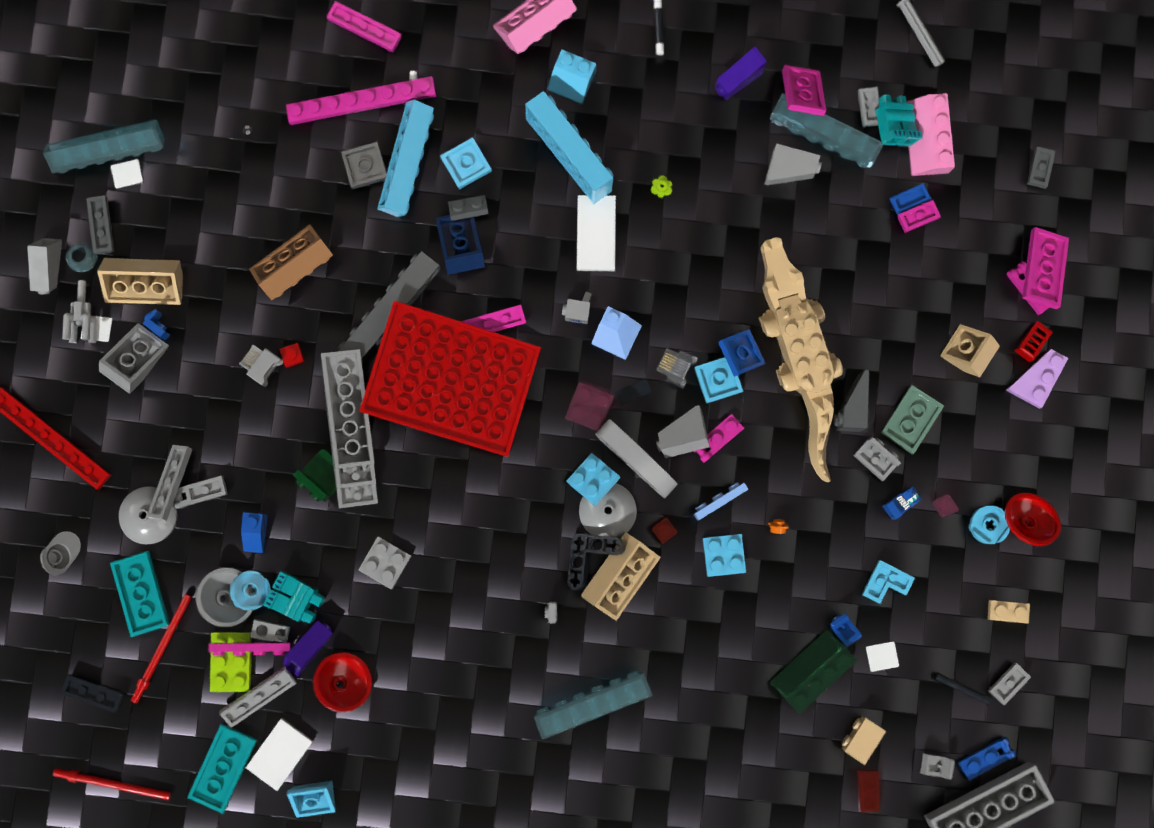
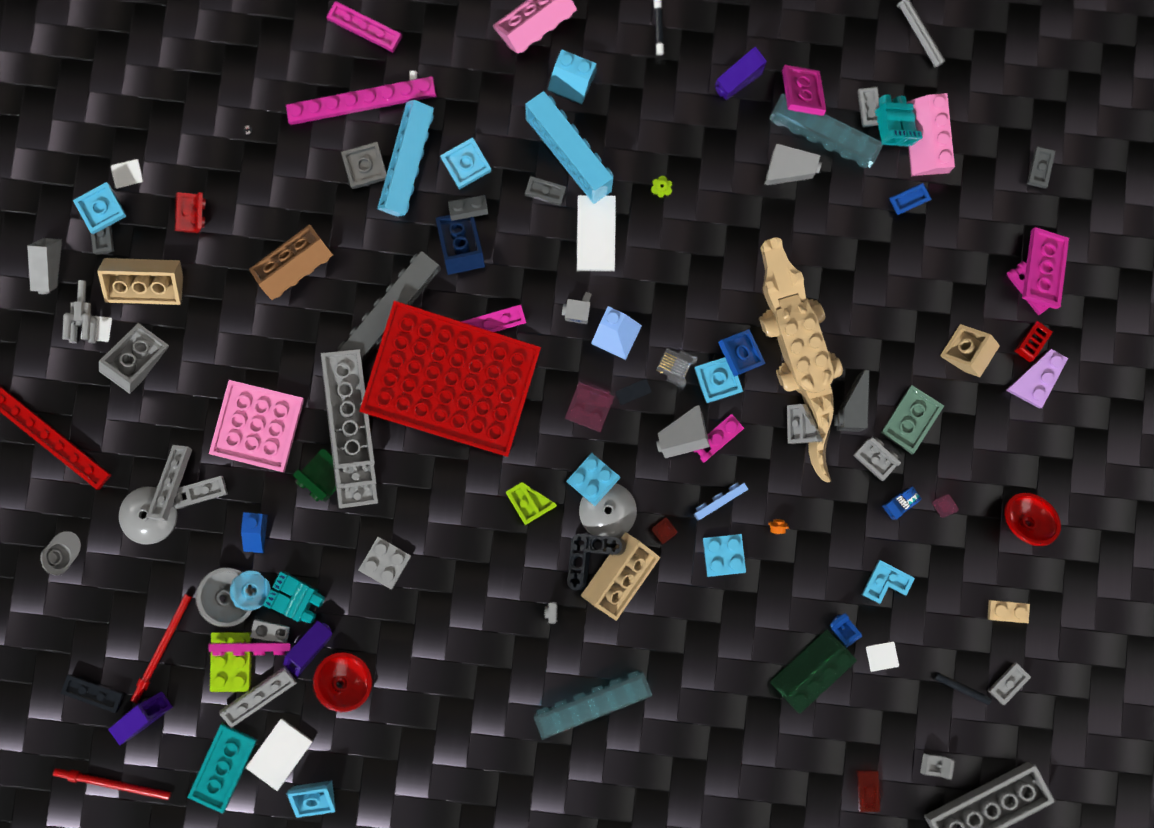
(84, 265): clear light blue piece -> none
(99, 208): none -> medium azure plate
(104, 146): clear light blue brick -> none
(140, 594): teal tile -> none
(140, 718): none -> dark purple slope
(157, 327): blue bracket -> none
(189, 212): none -> red bracket
(256, 426): none -> bright pink plate
(260, 364): light grey piece -> none
(291, 355): red plate -> none
(529, 502): none -> lime wing
(545, 191): none -> dark grey plate
(636, 458): light grey beam -> none
(801, 425): none -> light grey wing
(862, 739): tan brick -> none
(918, 216): dark pink plate -> none
(978, 526): medium azure plate -> none
(986, 758): blue plate -> none

